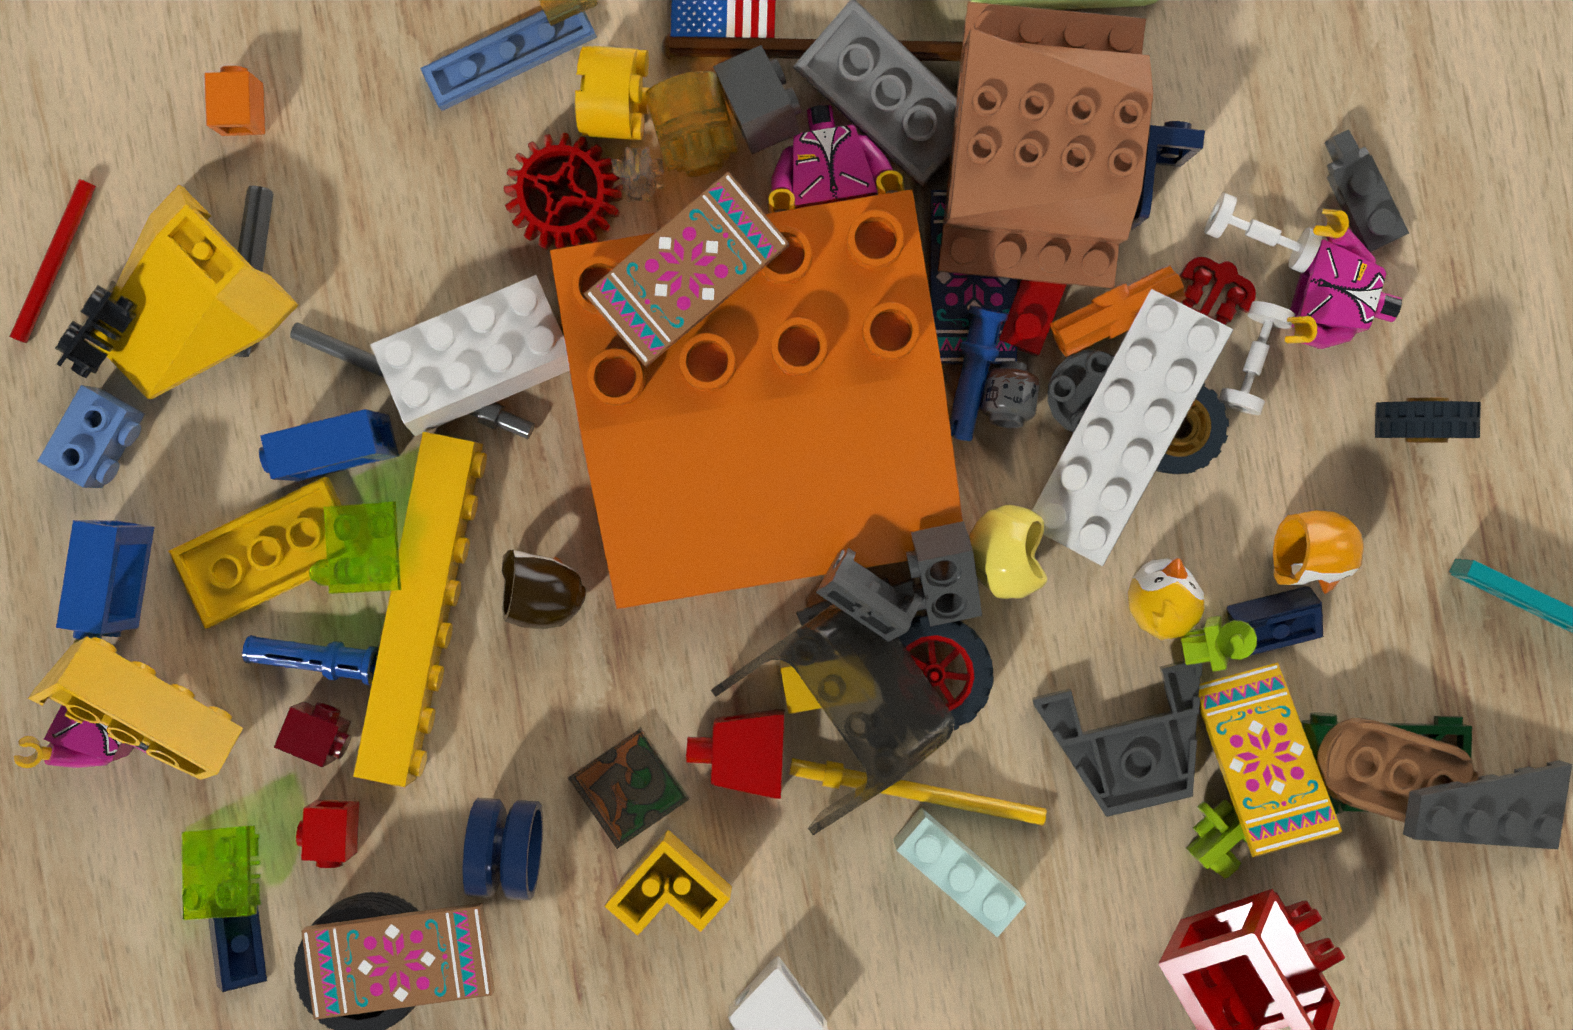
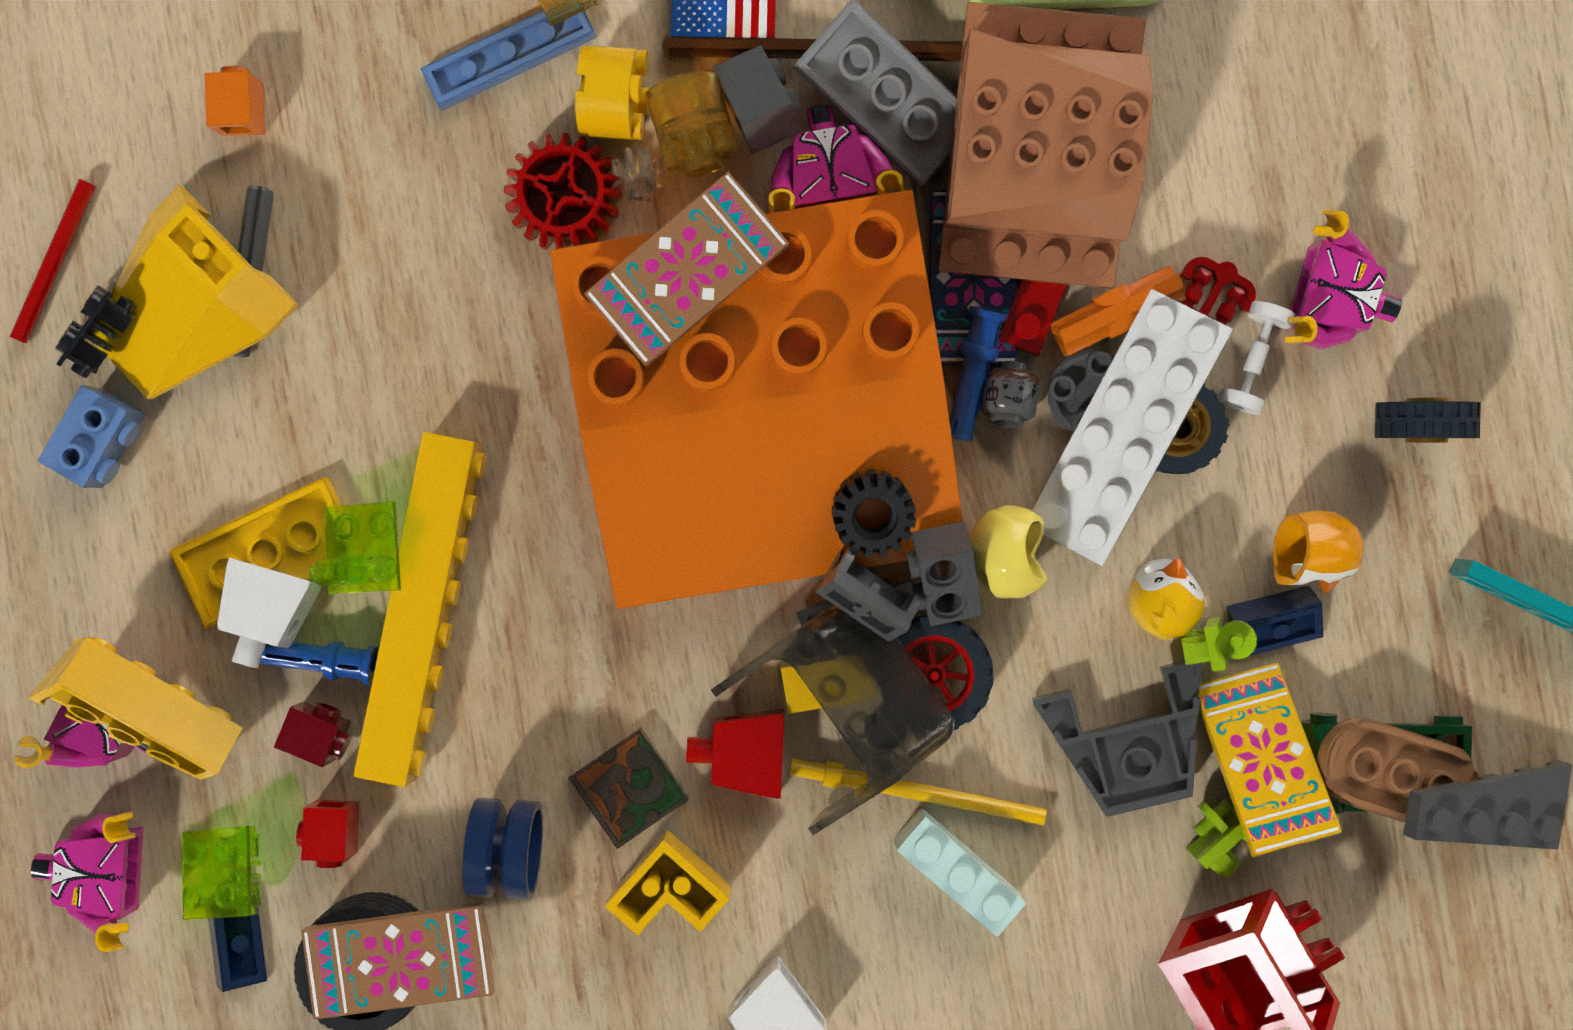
(96, 875): none -> dark pink torso
(104, 577): blue window -> none
(262, 608): none -> white torso
(328, 446): blue window -> none
(472, 356): white brick -> none
(490, 415): dark grey bar -> none
(539, 591): dark brown piece -> none
(881, 538): none -> black tyre
(1168, 146): dark blue bracket -> none
(1303, 250): white wheel -> none
(1363, 193): dark grey hinge -> none

